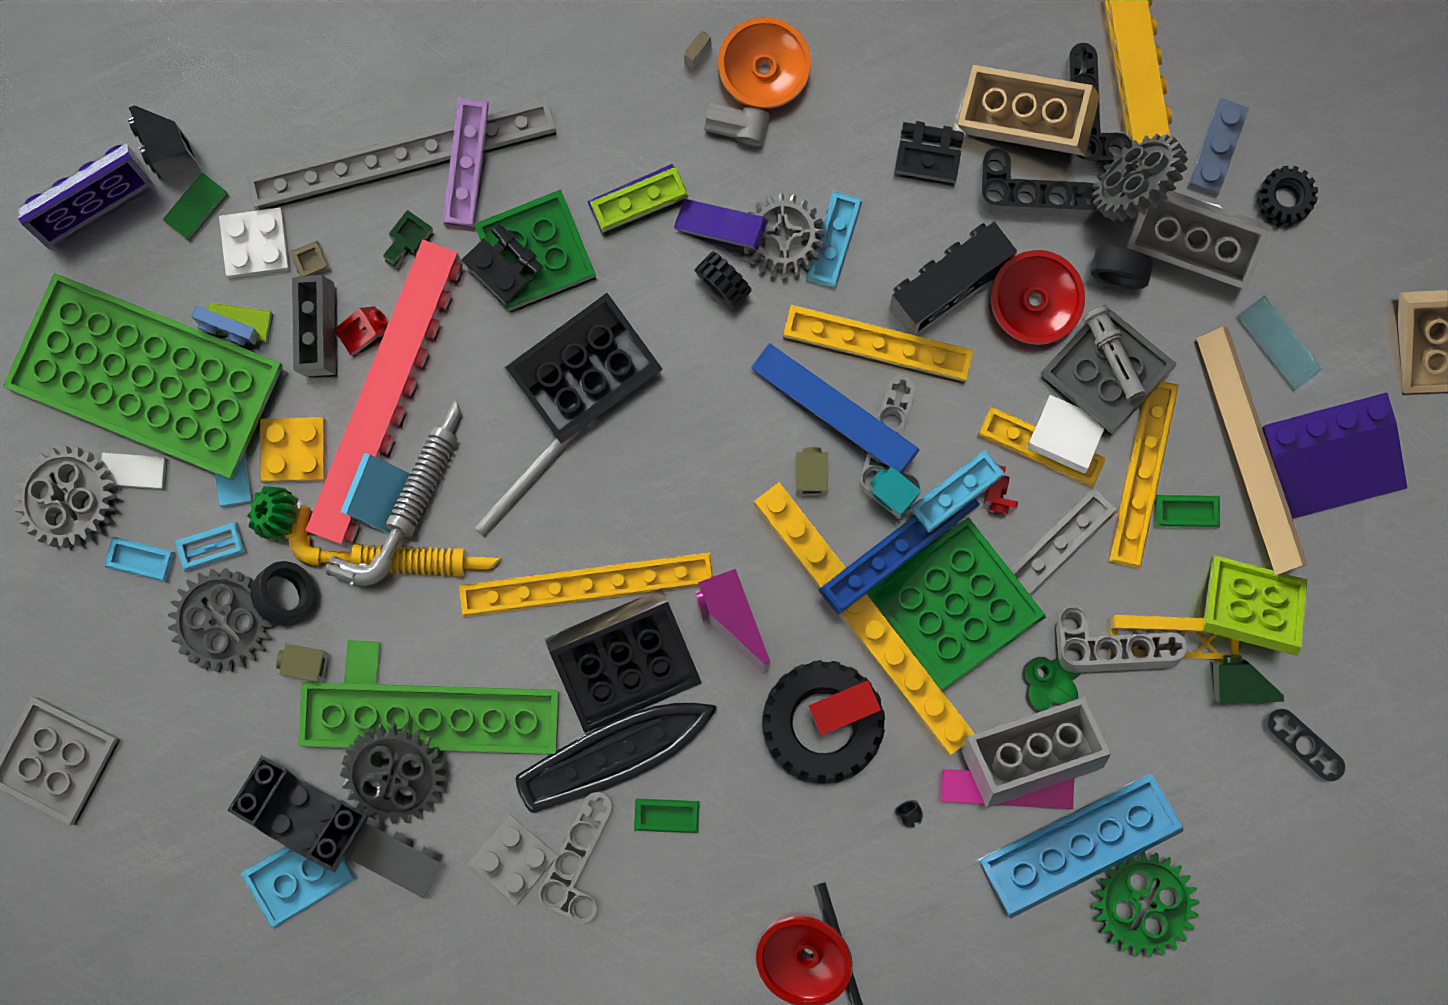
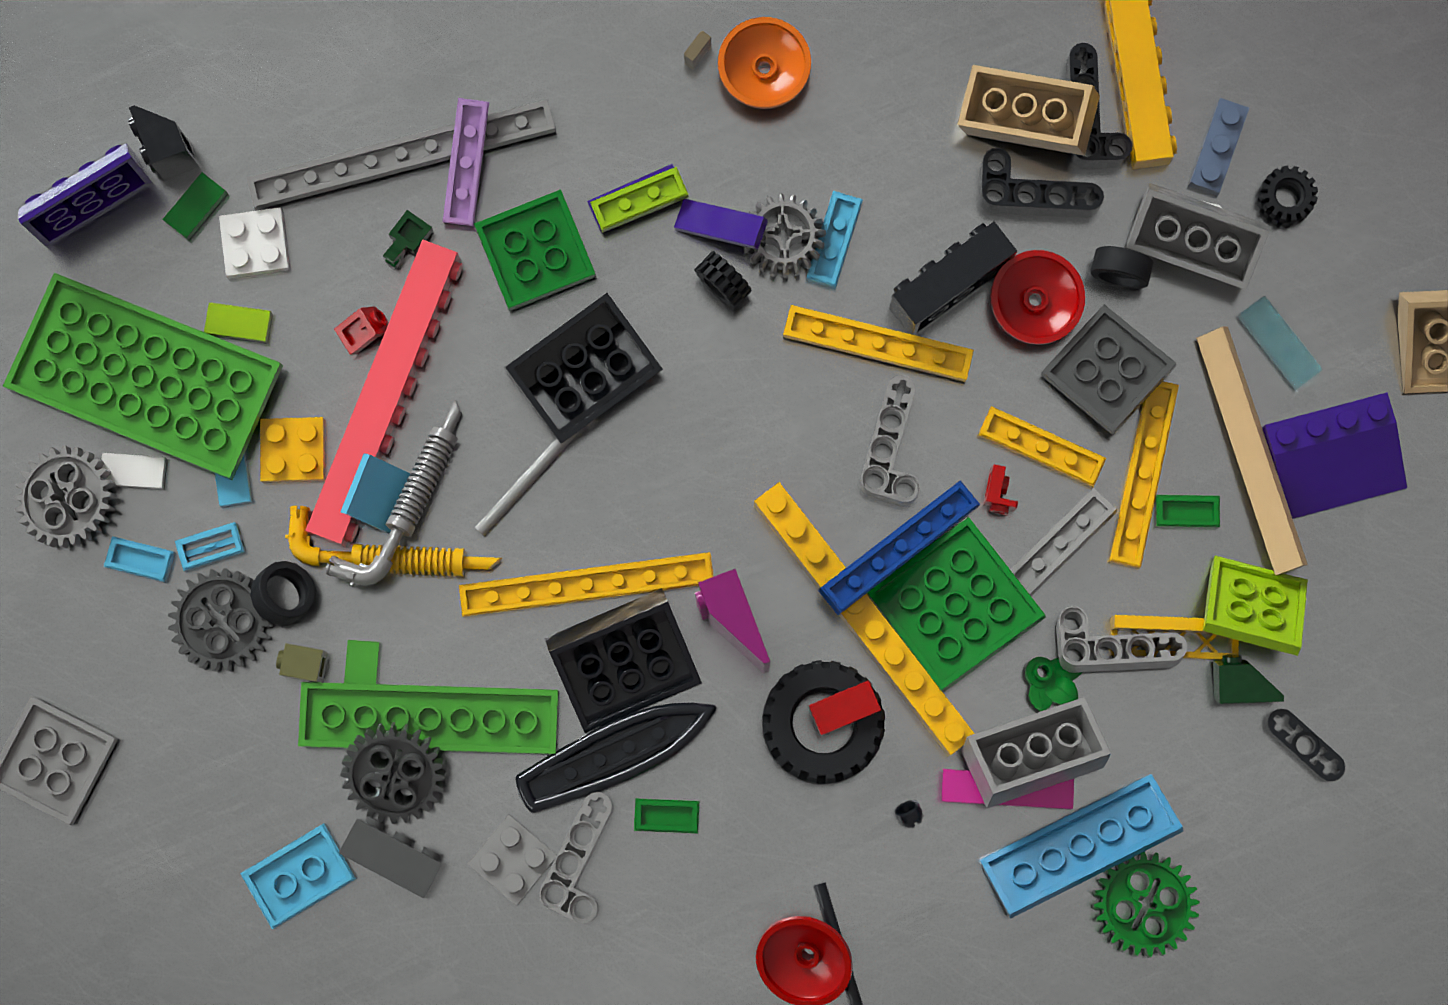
(237, 332): medium blue plate -> none
(273, 512): green gear -> none
(297, 814): black slope -> none
(310, 259): dark tan tile -> none
(313, 325): dark grey brick -> none
(495, 270): black plate -> none
(745, 125): light grey piece -> none
(812, 472): olive brick -> none
(835, 408): blue tile -> none
(894, 491): teal brick -> none
(928, 160): black plate -> none
(957, 491): medium azure tile -> none
(1066, 434): white tile -> none
(1104, 340): light grey pin -> none
(1139, 177): dark grey gear -> none

